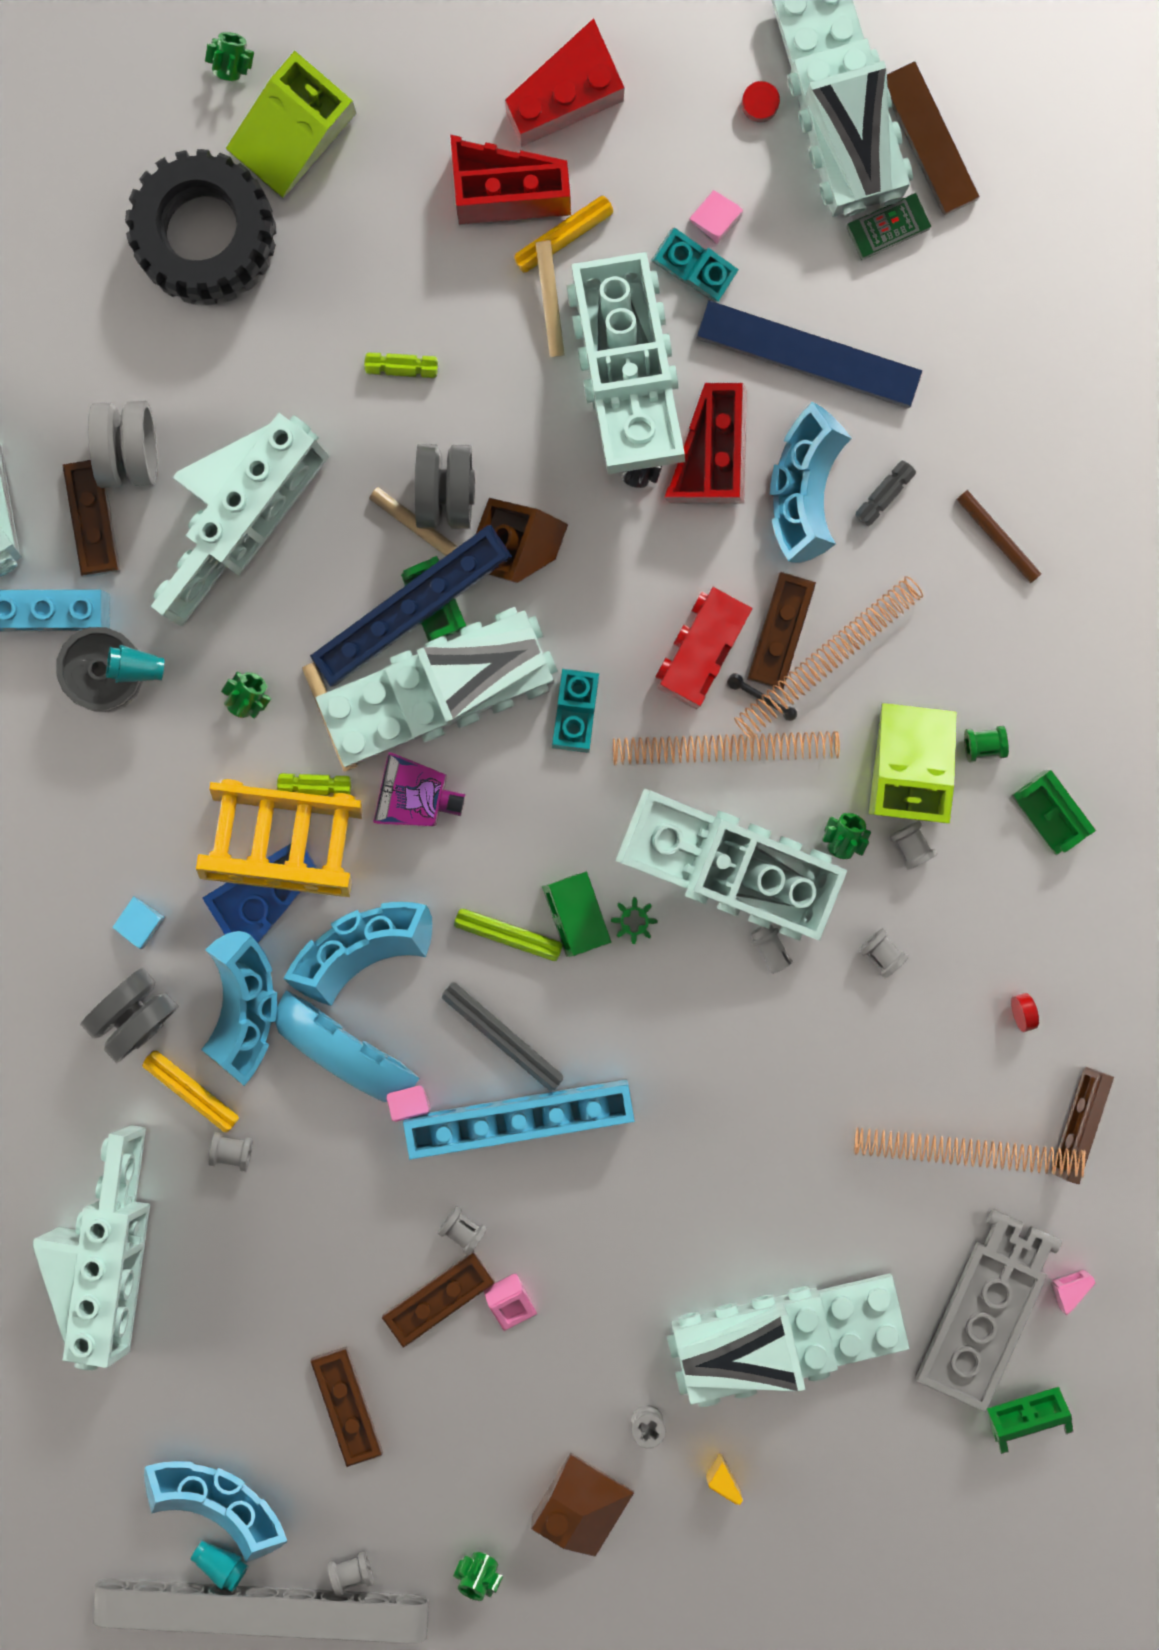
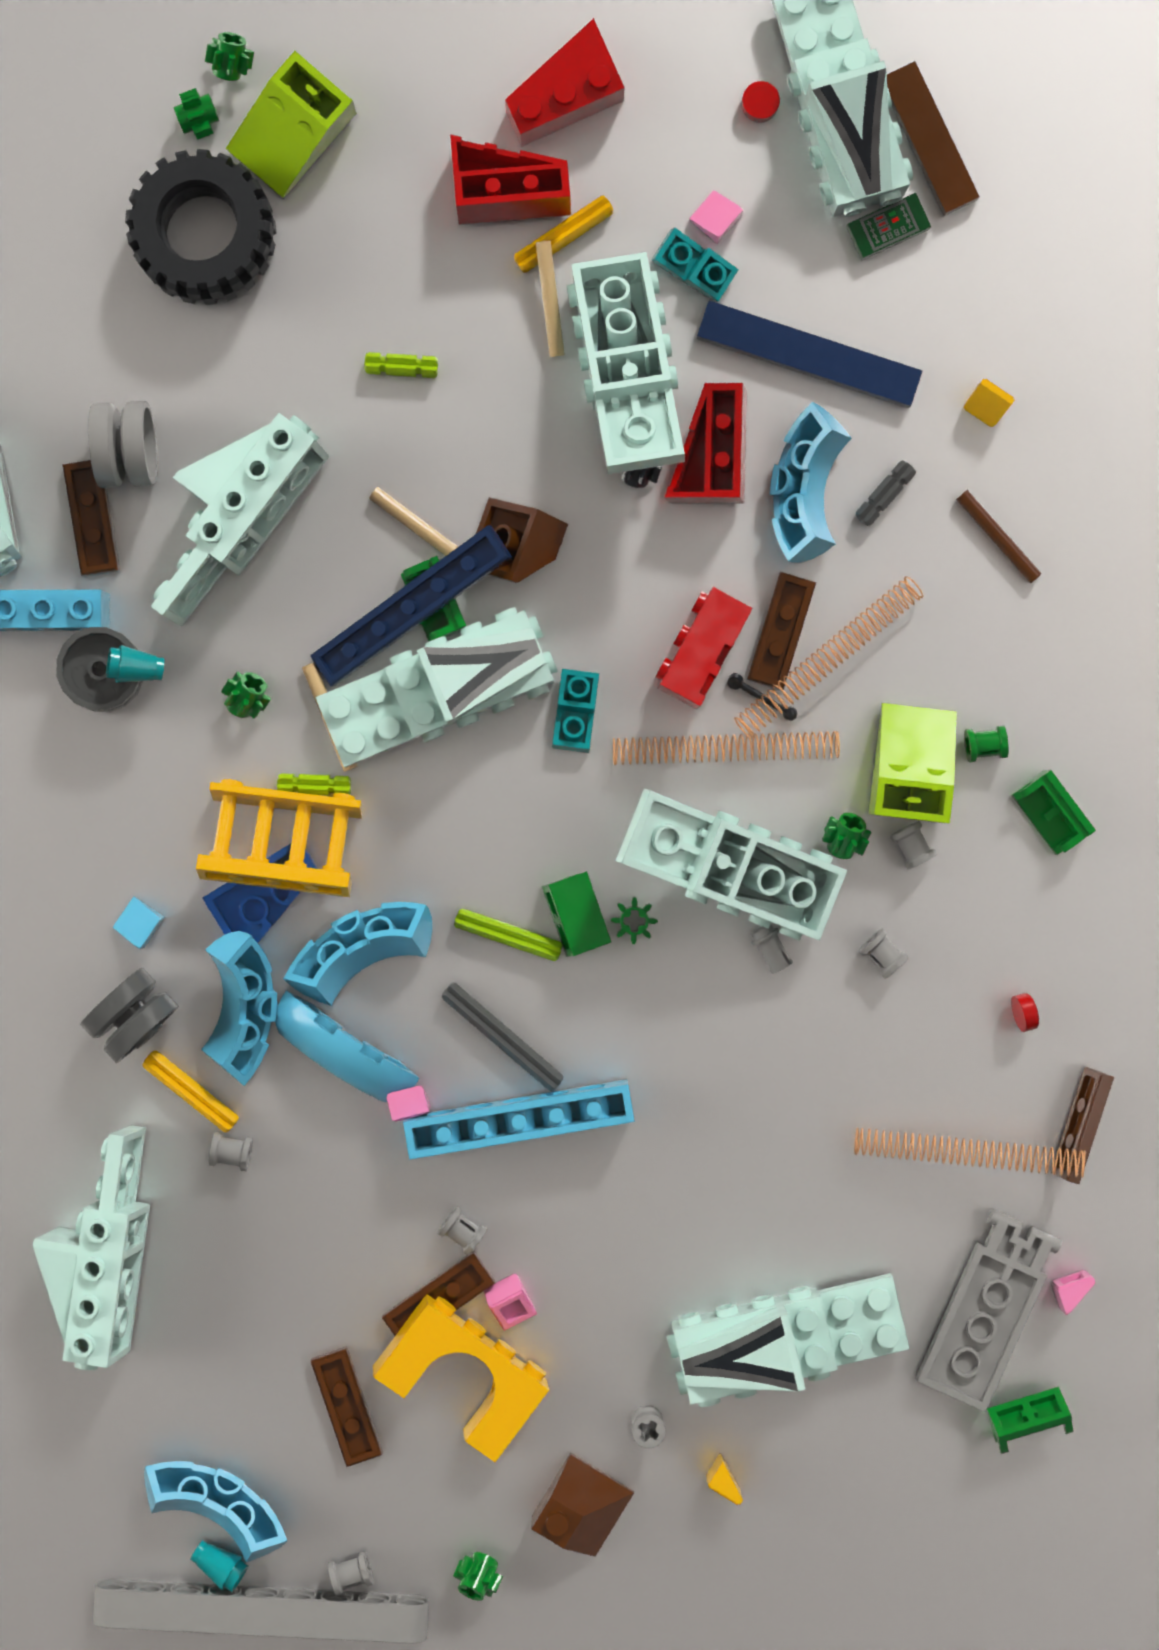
(196, 113): none -> green gear
(414, 794): torso -> none
(438, 1331): none -> yellow arch
(444, 486): dark grey wheel -> none
(988, 402): none -> yellow slope

